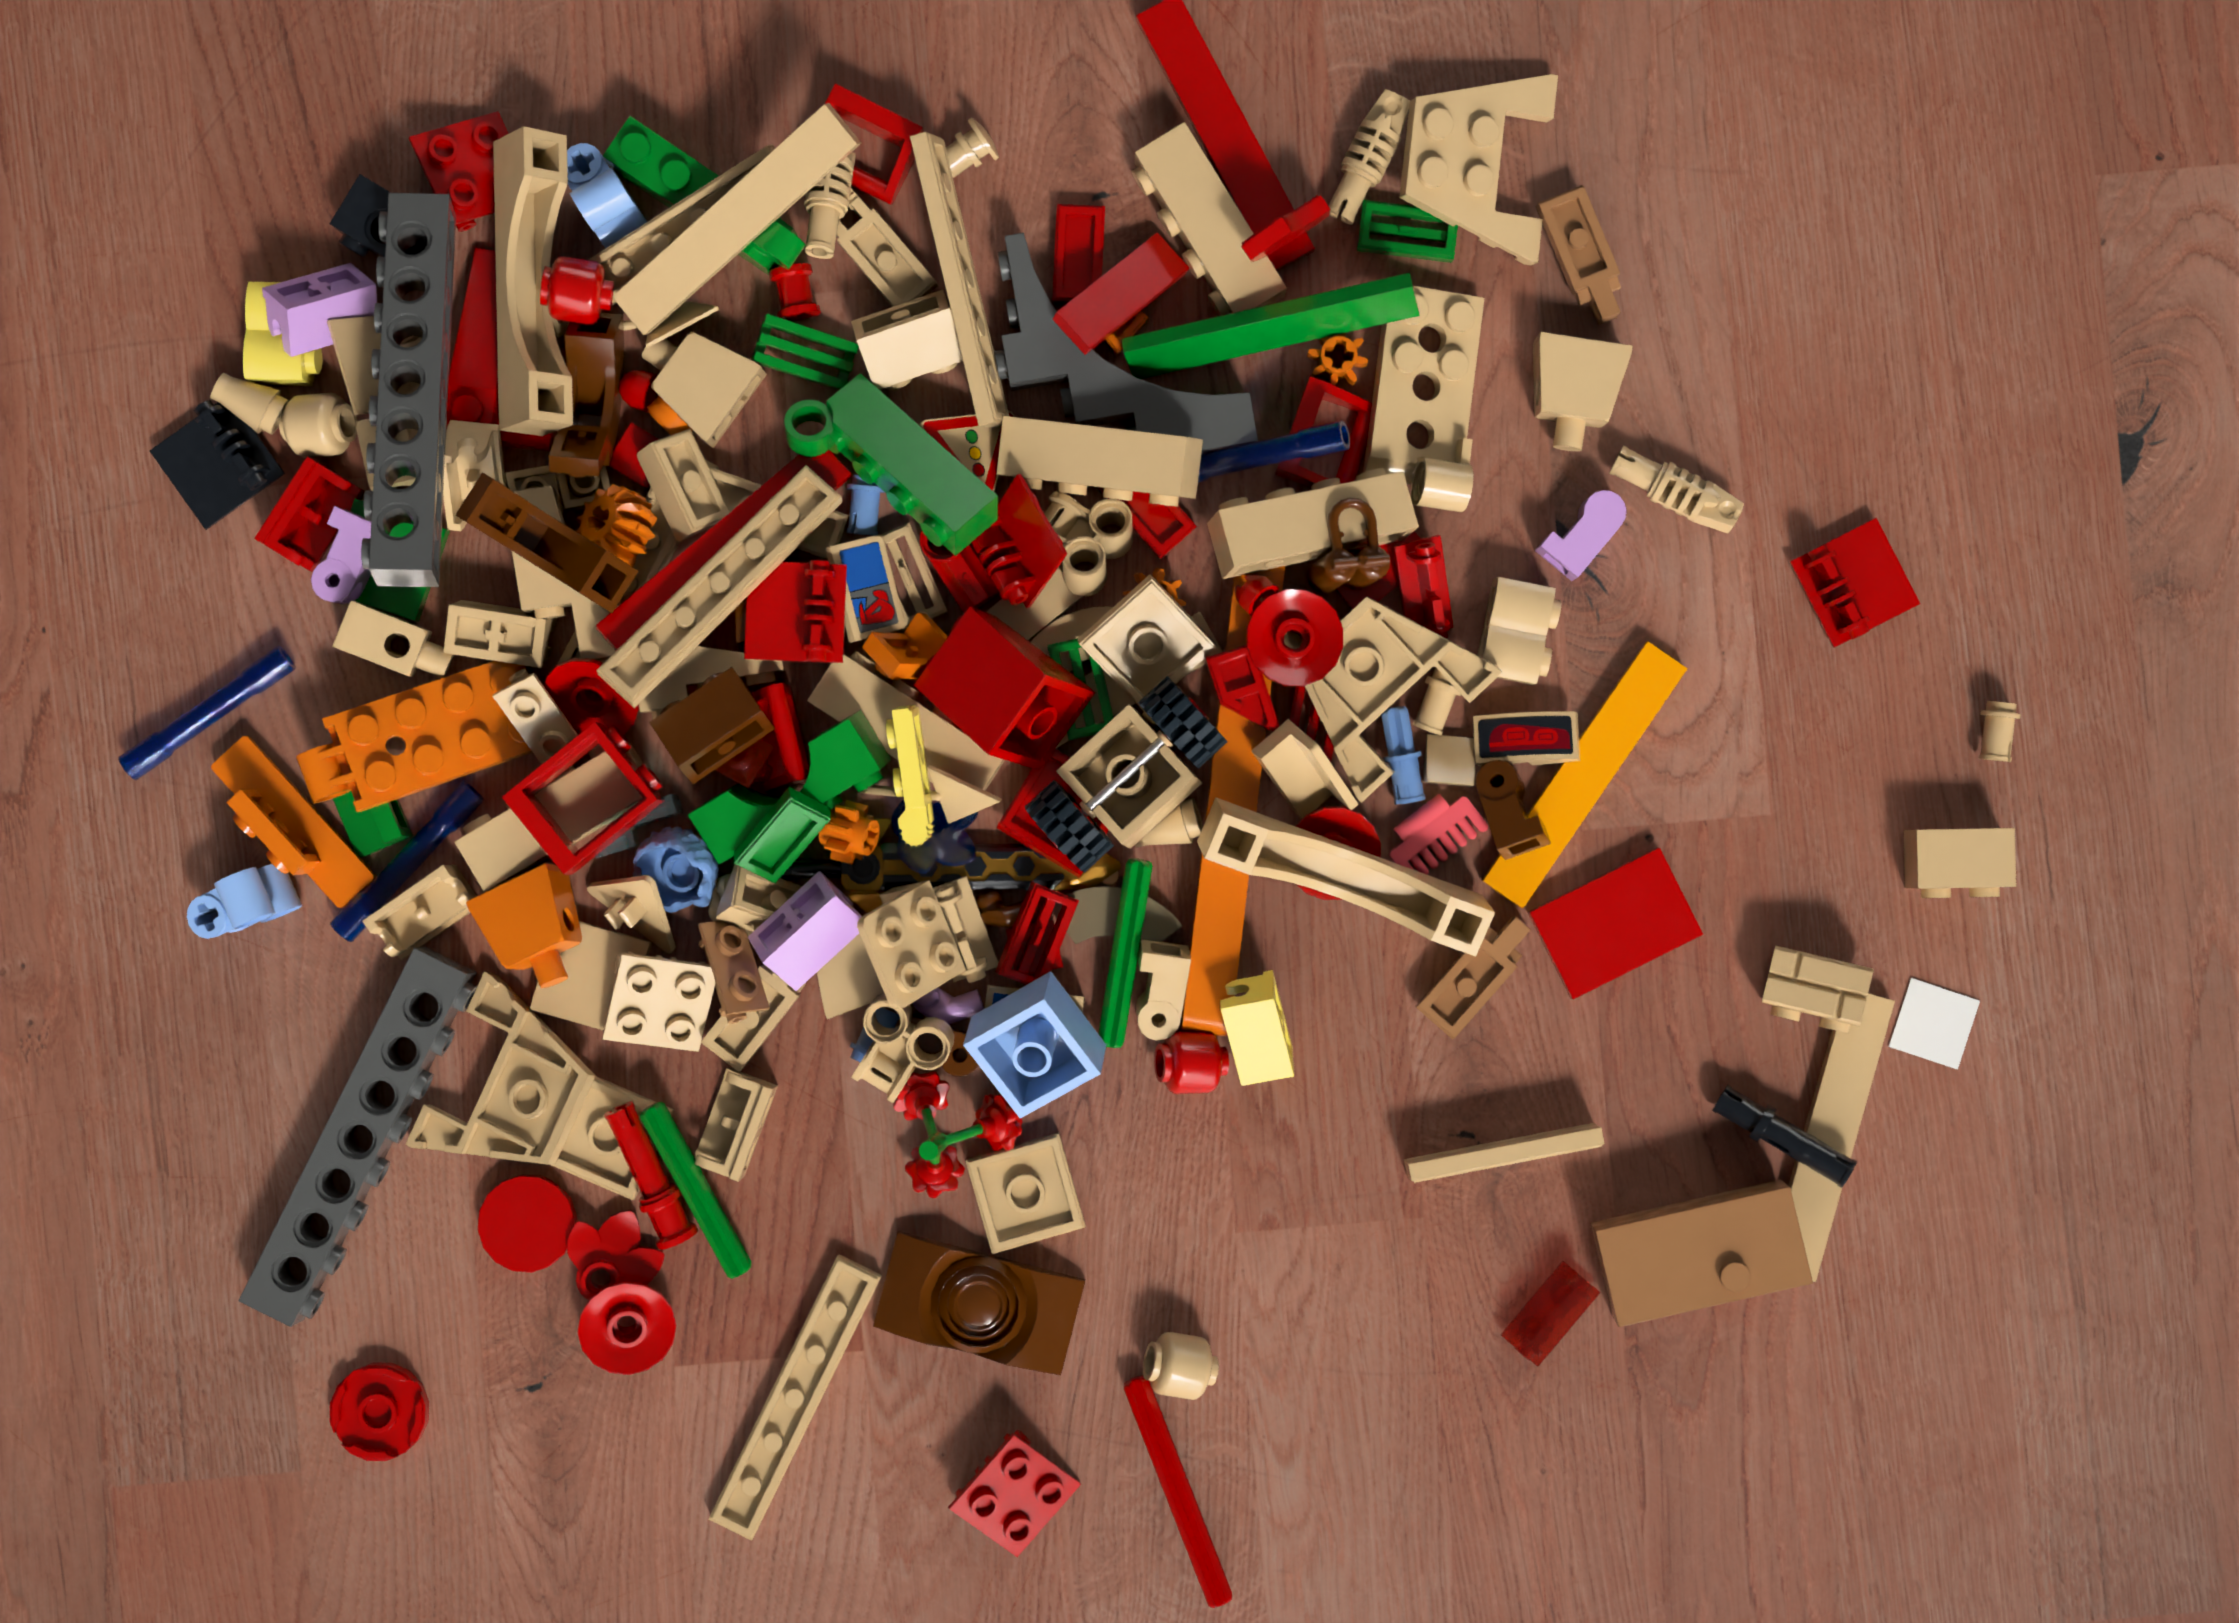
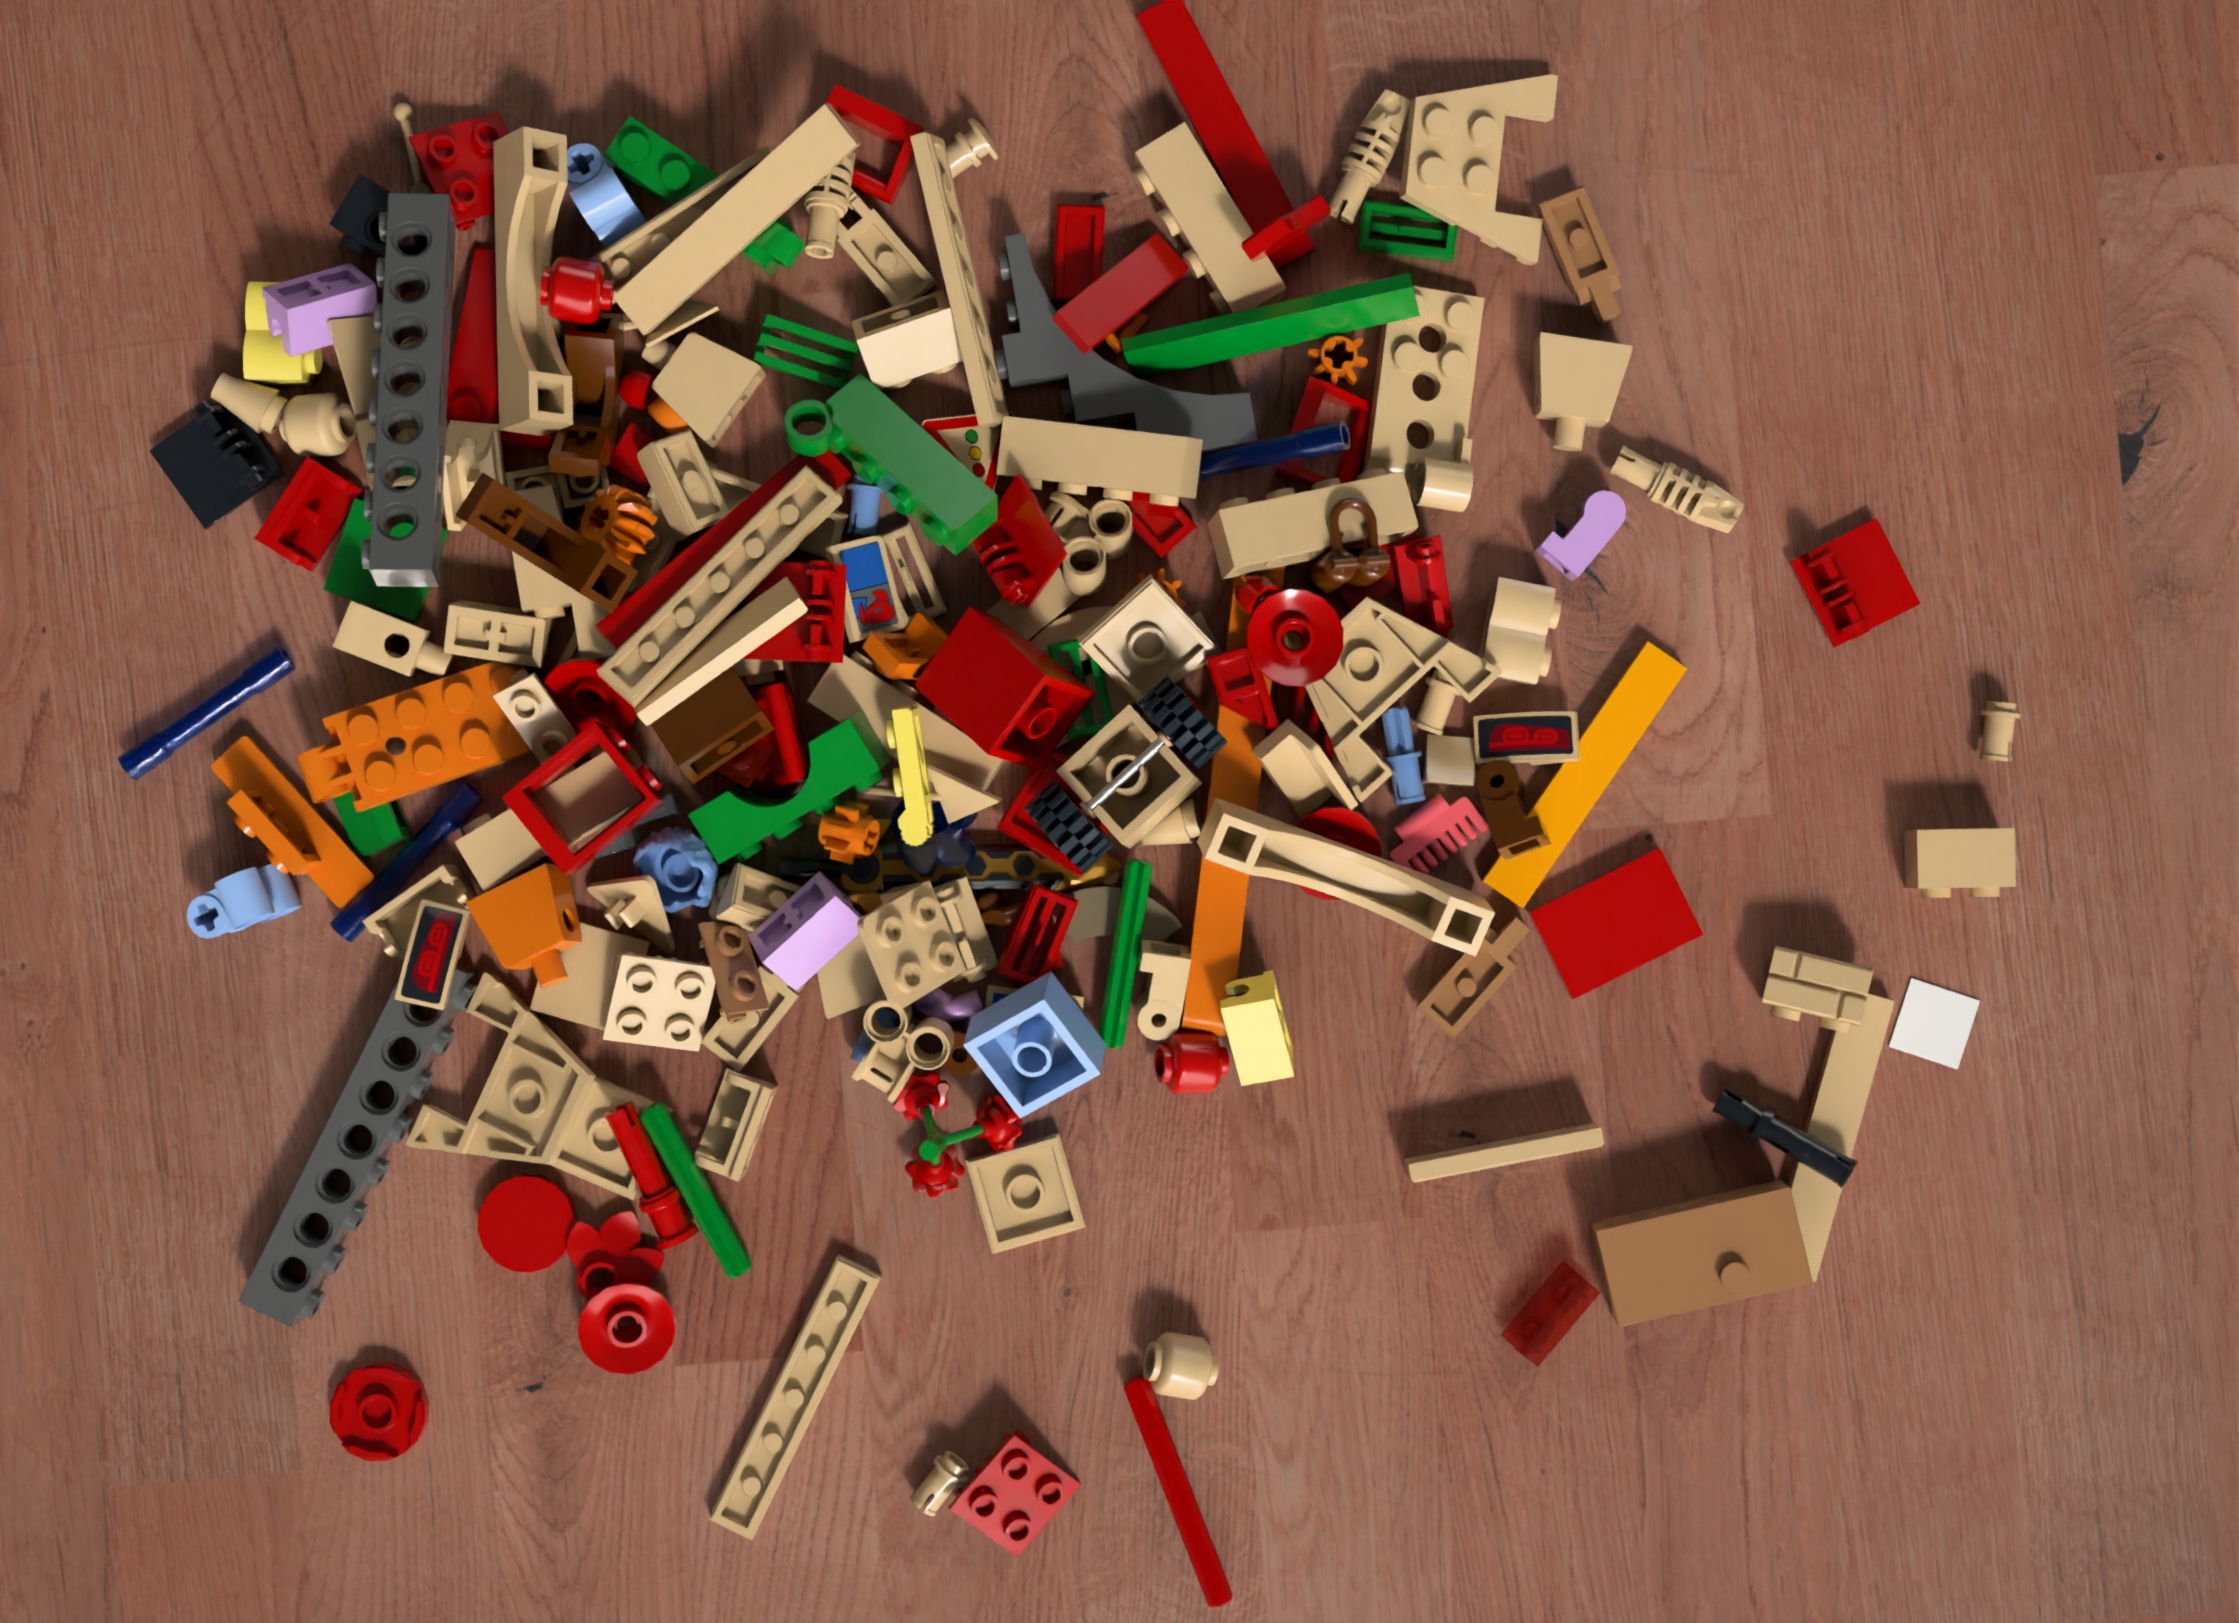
(342, 574): lavender leg -> none
(403, 113): none -> tan hinge
(432, 954): none -> slope
(724, 648): none -> tan tile
(782, 835): green tile -> none
(795, 292): red bush -> none
(940, 1482): none -> tan pin
(962, 575): red piece -> none
(979, 1304): reddish brown slope -> none

